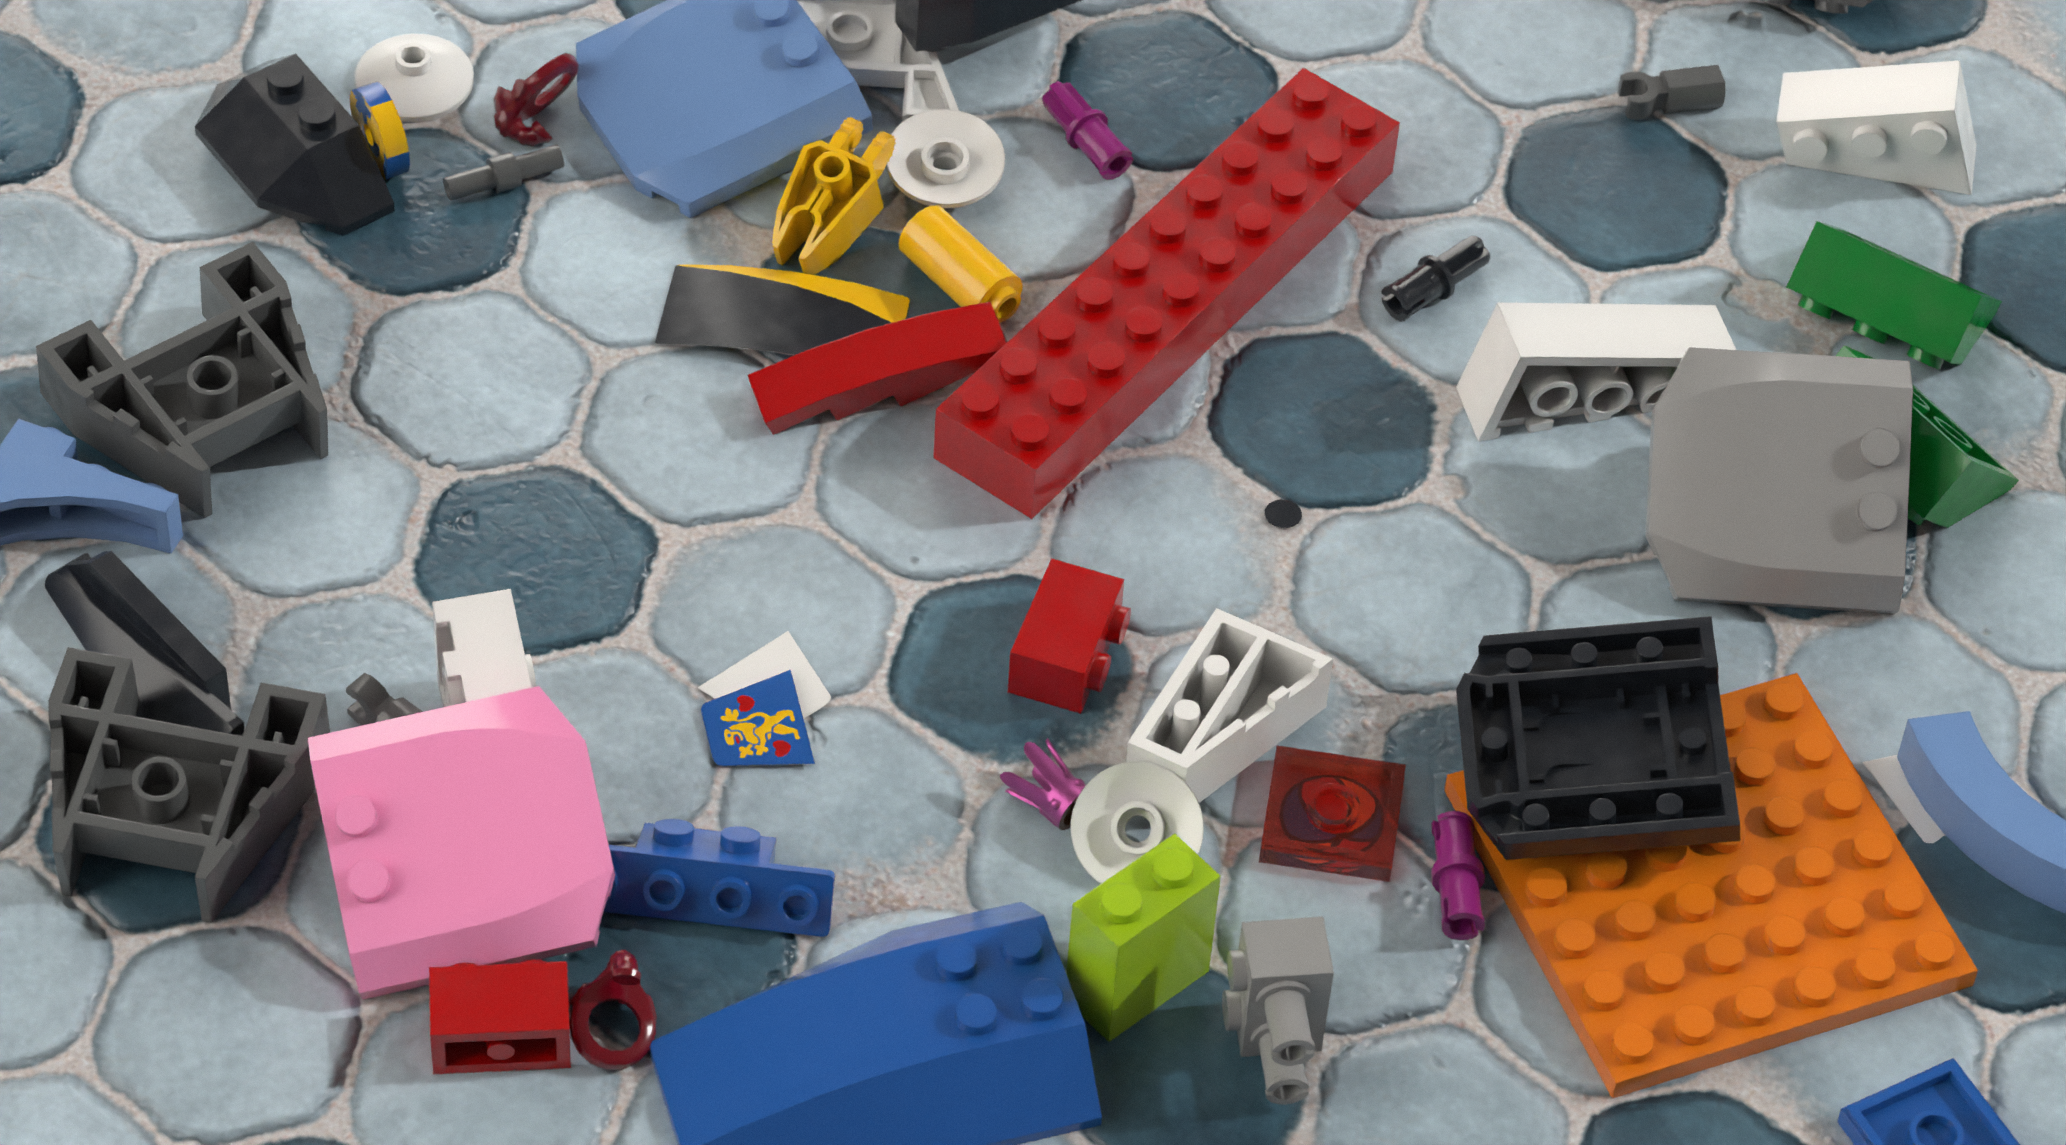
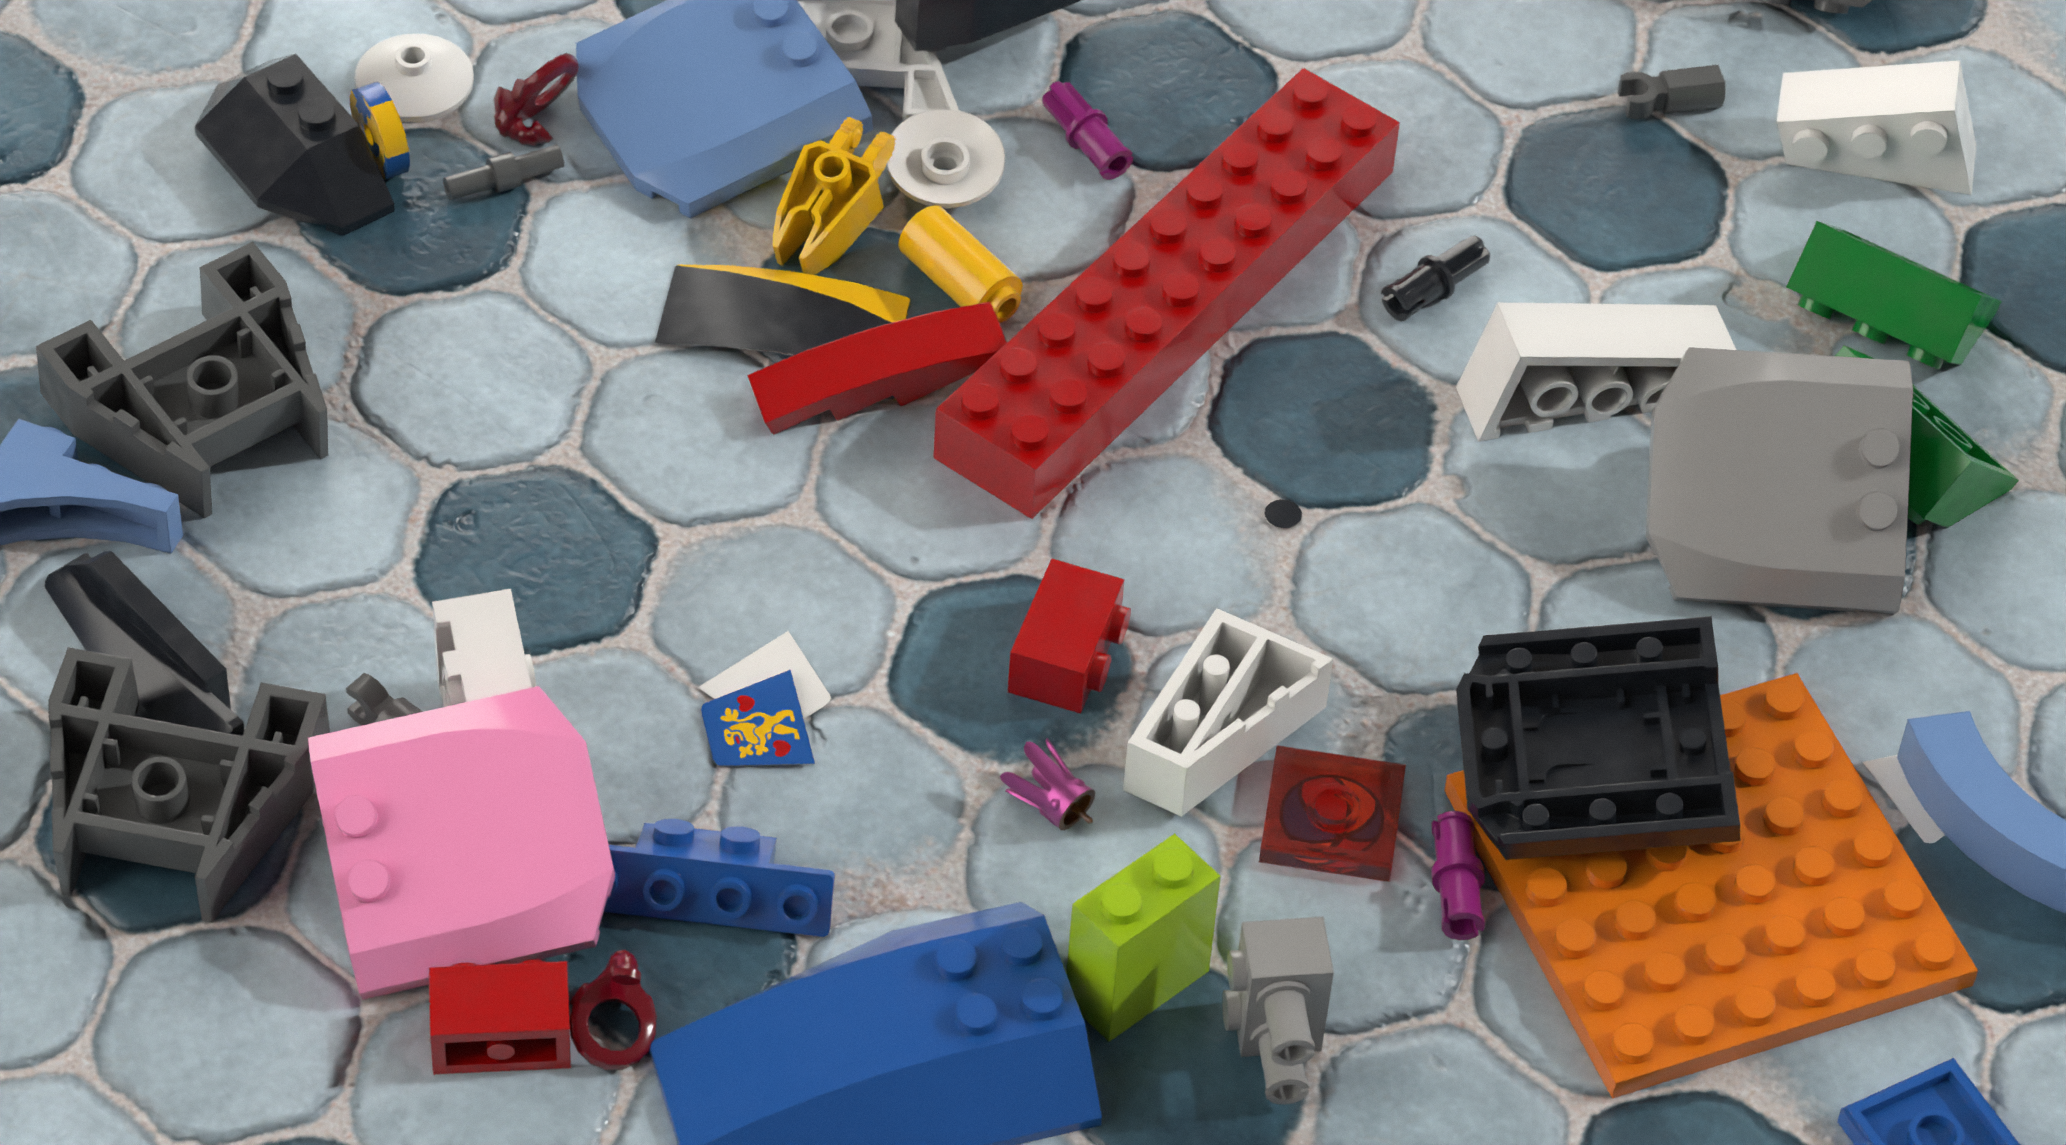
(1125, 793): white dish -> none

